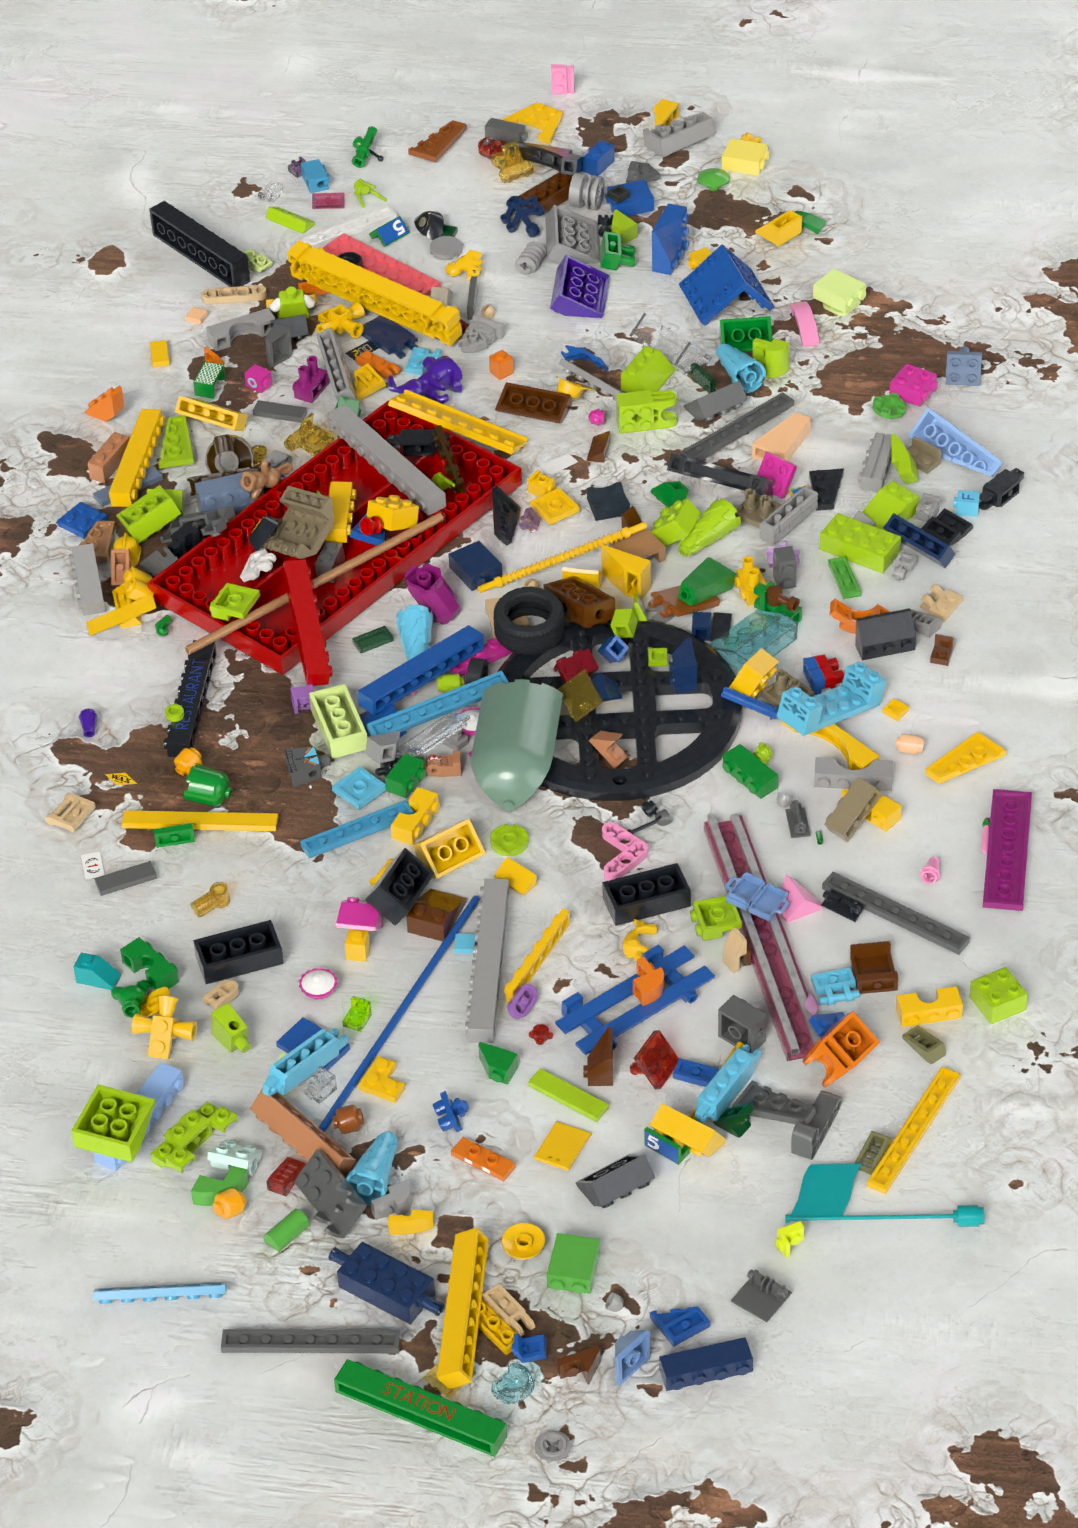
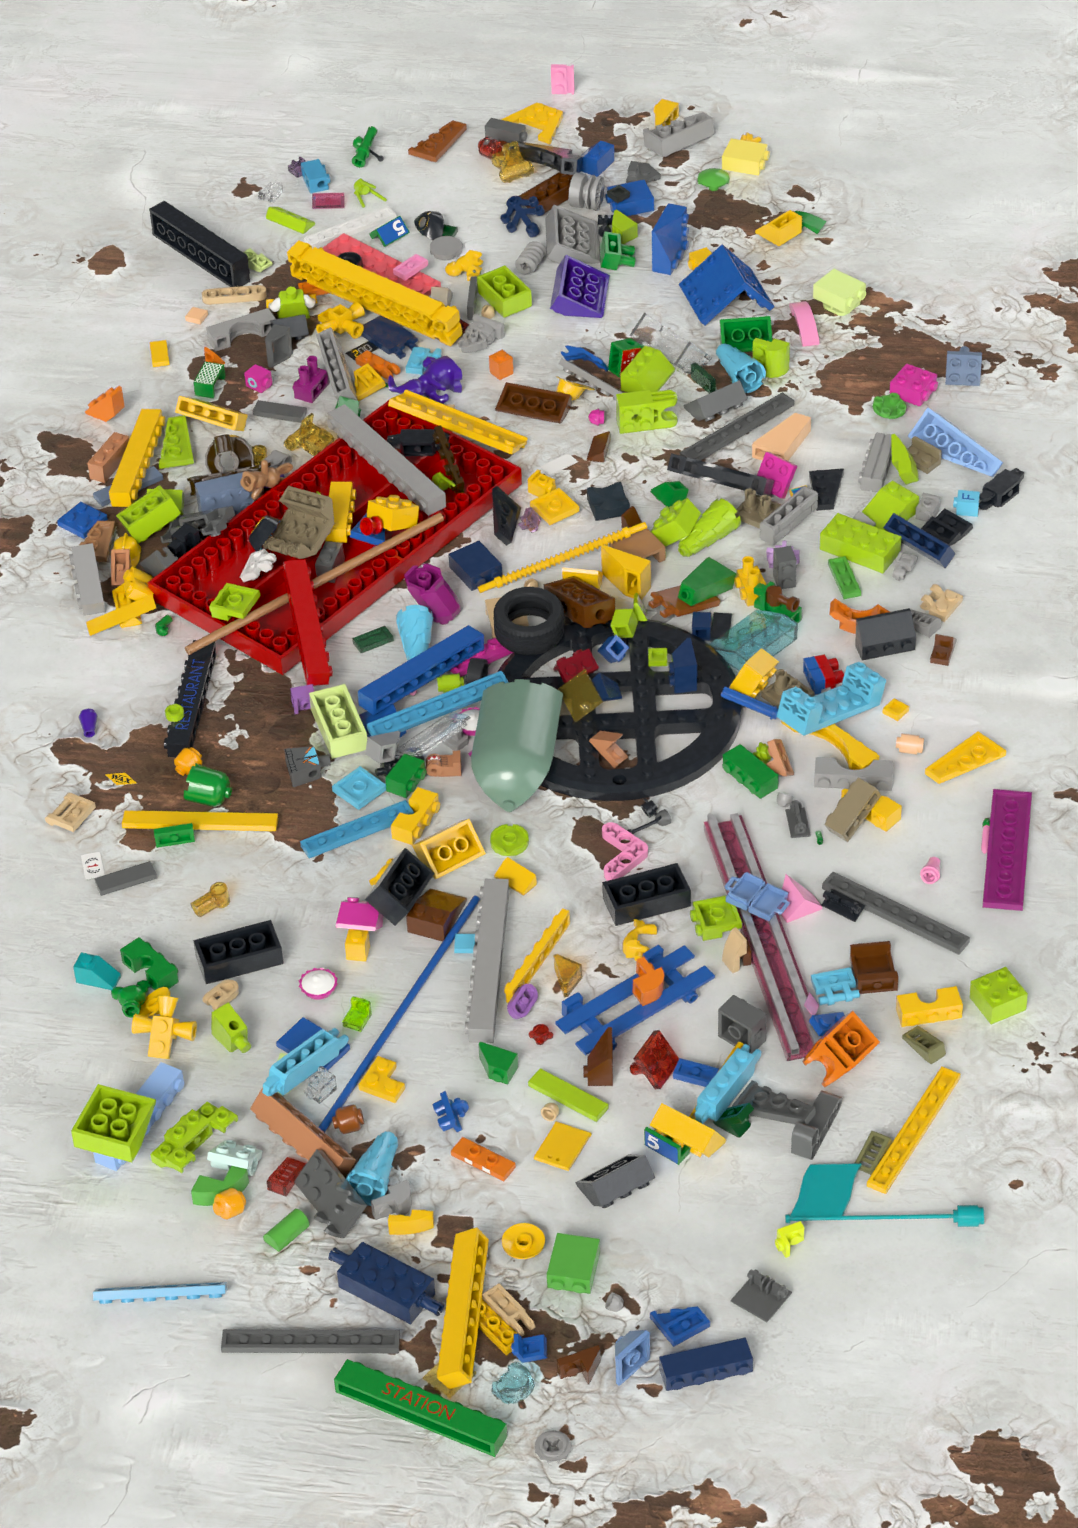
(410, 267): none -> bright pink plate
(504, 291): none -> lime brick
(550, 1111): none -> tan hinge
(568, 973): none -> clear yellow slope
(621, 354): none -> green torso
(780, 762): none -> nougat slope

